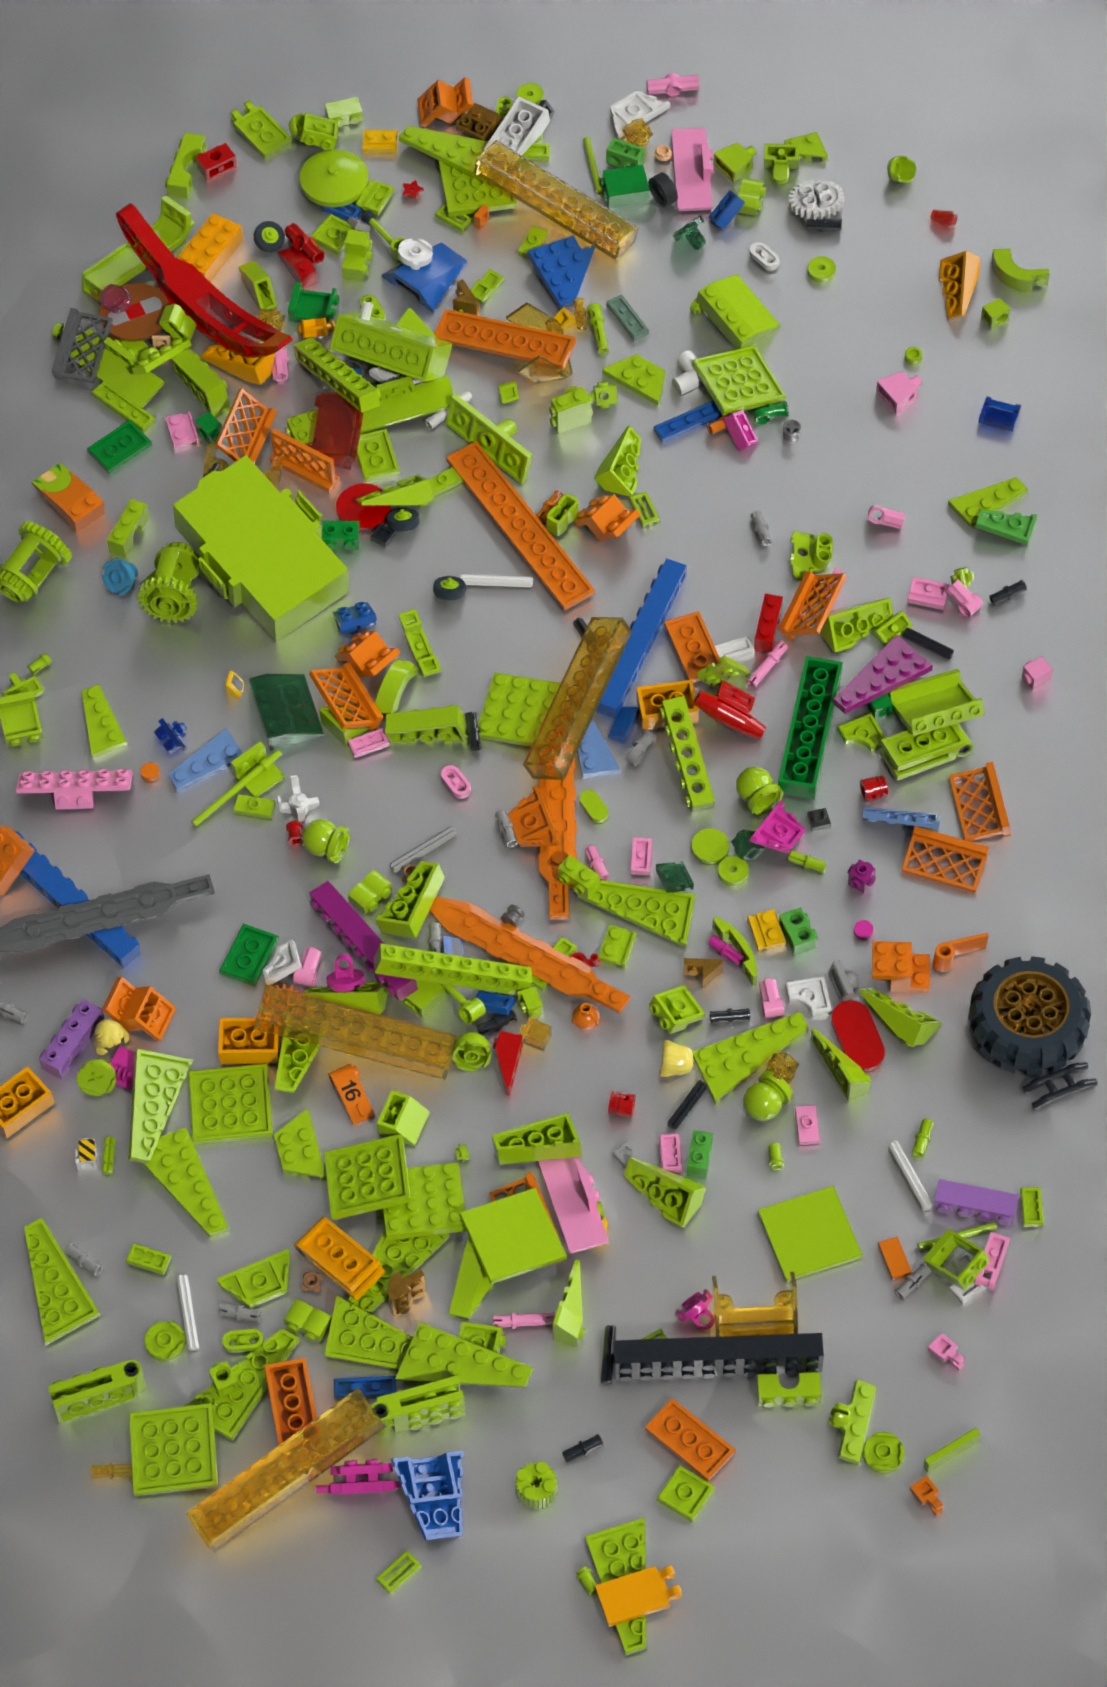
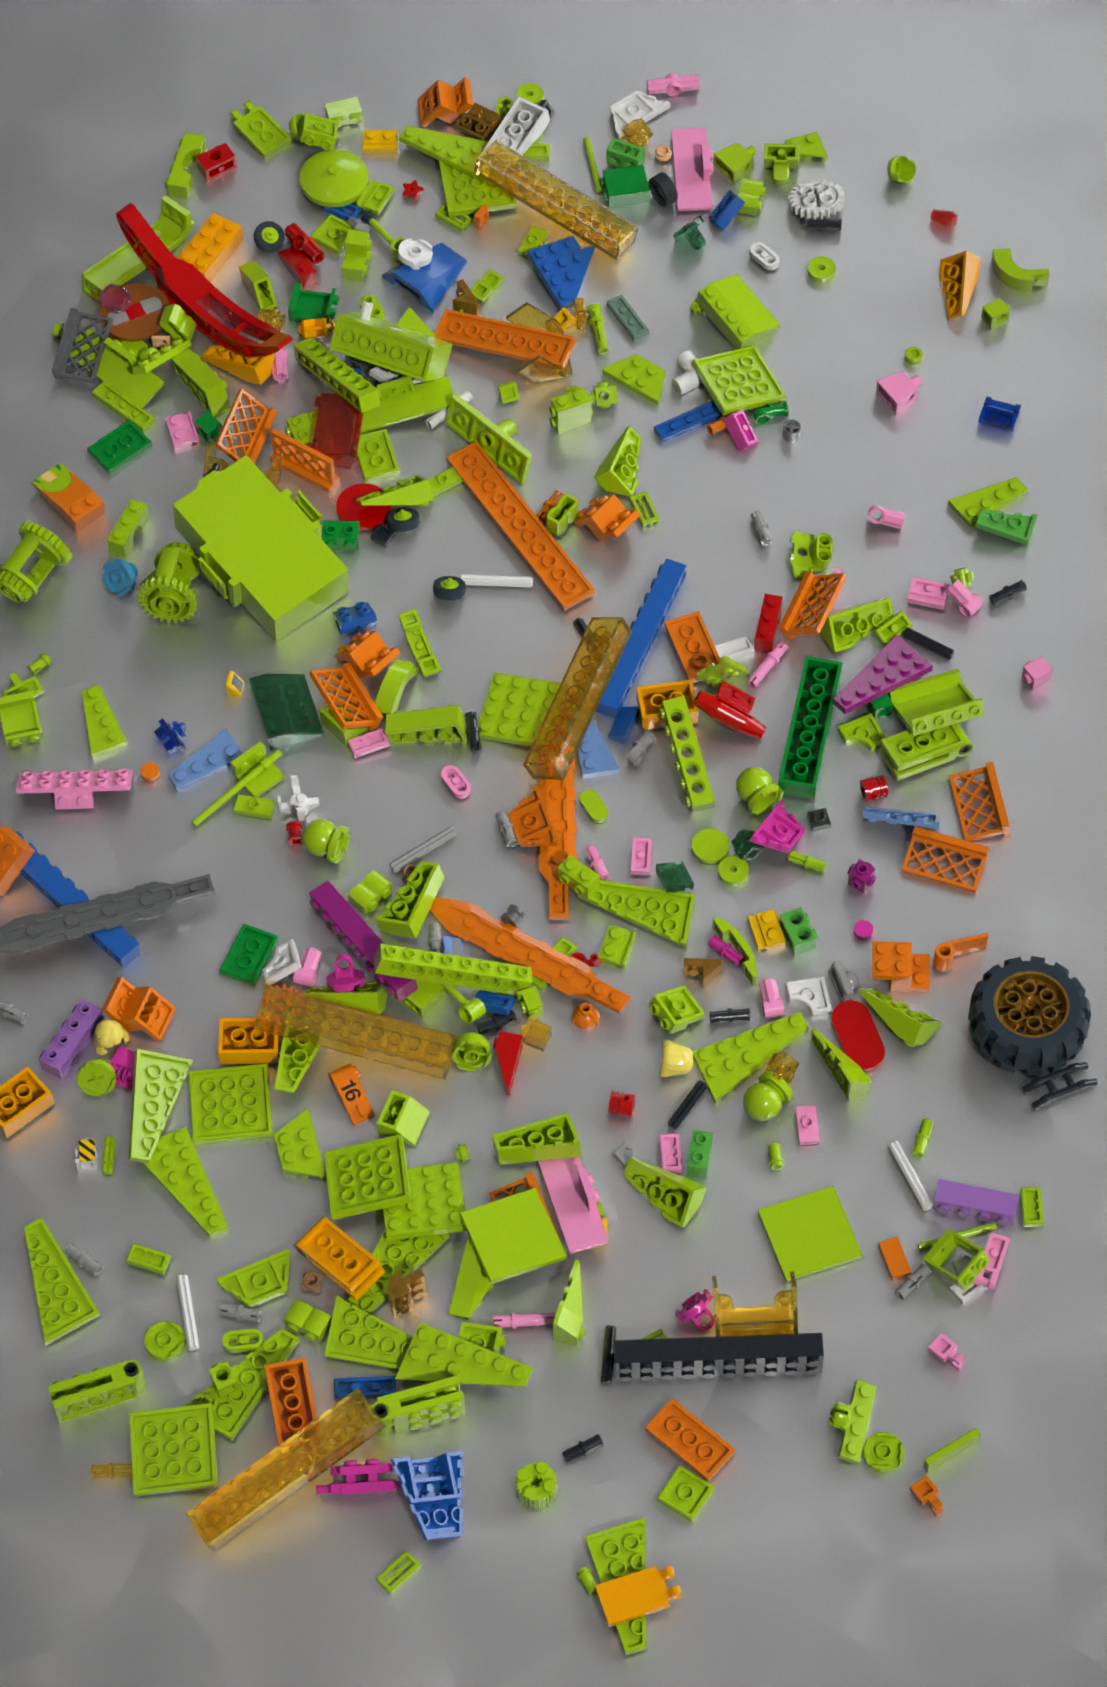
(772, 1393): lime arch -> none

